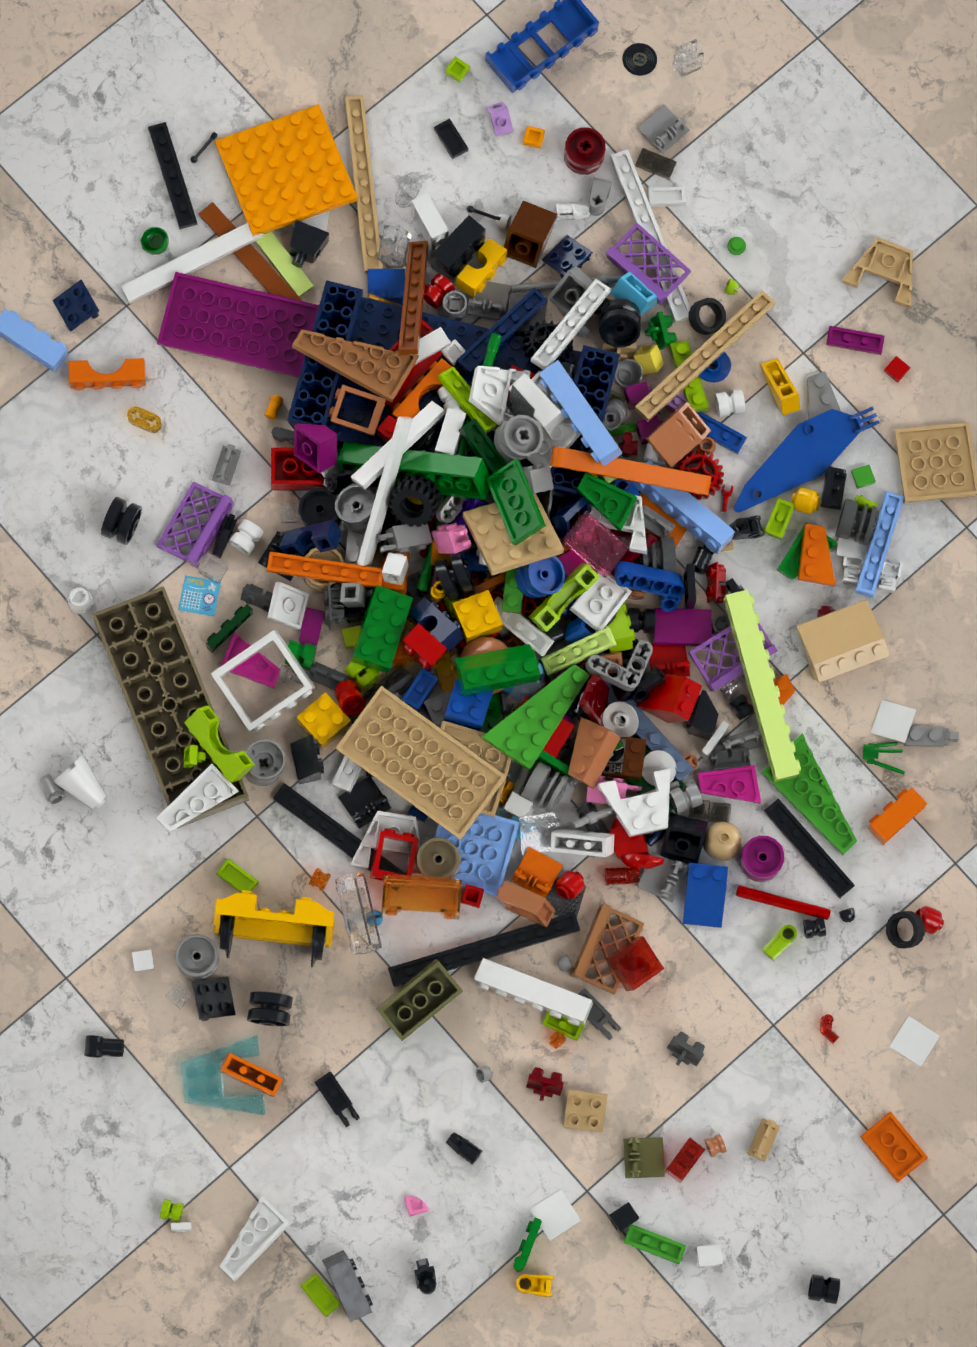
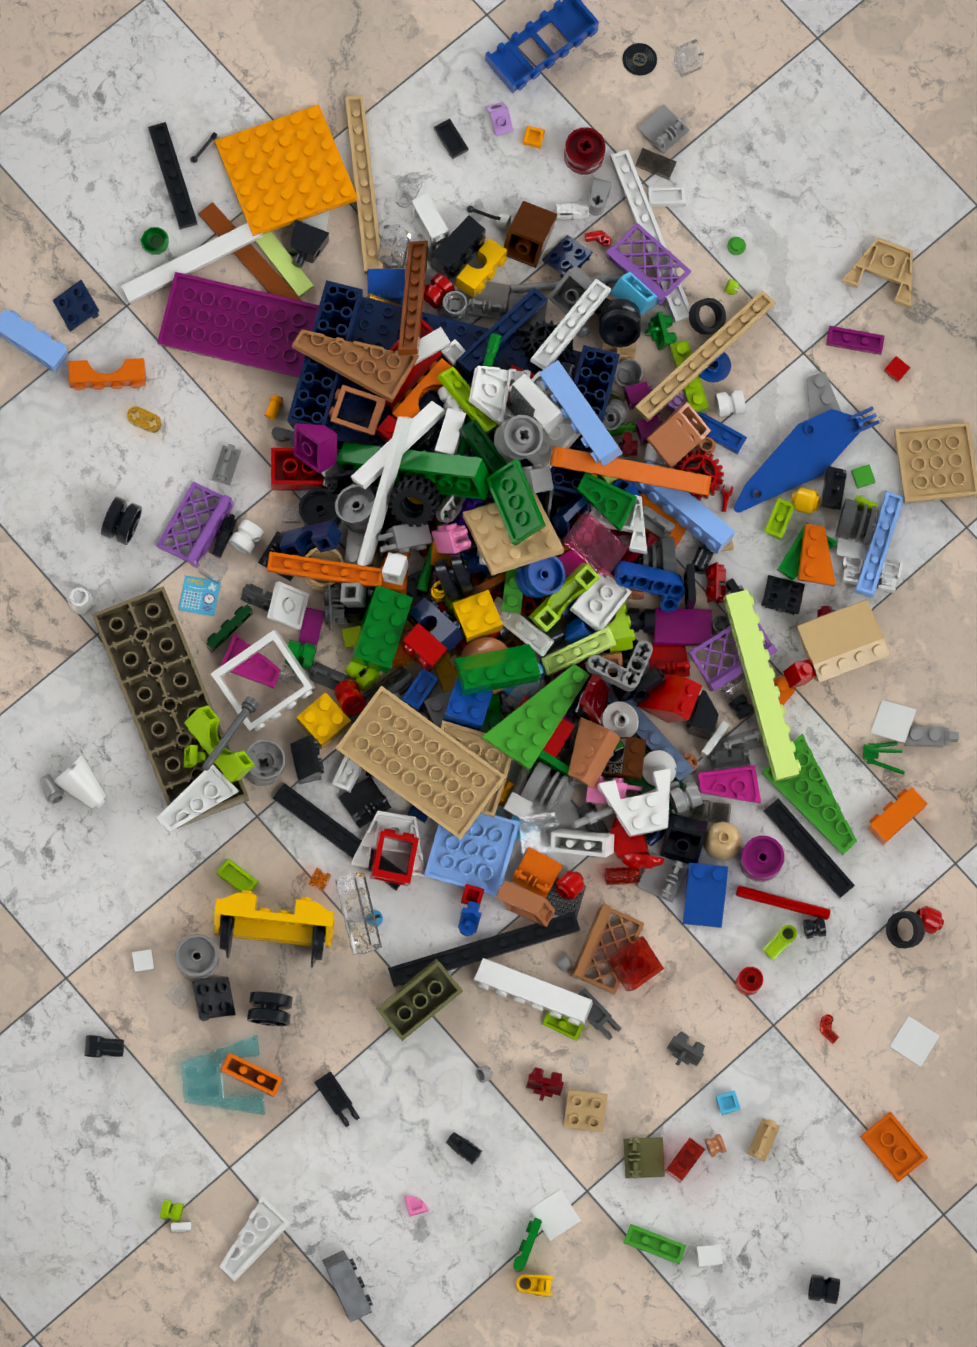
(248, 706): none -> dark grey piece
(320, 1295): lime tile -> none
(421, 895): clear orange windscreen -> none
(425, 1277): black hips -> none
(439, 848): dark tan wheel -> none
(457, 69): lime plate -> none
(469, 919): none -> blue hips
(557, 1039): clear orange plate -> none
(598, 236): none -> red arm
(623, 1217): black panel -> none
(649, 359): light yellow panel -> none
(728, 1103): none -> medium azure plate
(748, 527): black piece -> none
(749, 981): none -> red wheel
(781, 387): yellow slope -> none
(783, 594): none -> black hinge
(799, 673): none -> red brick
(847, 915): black hinge -> none

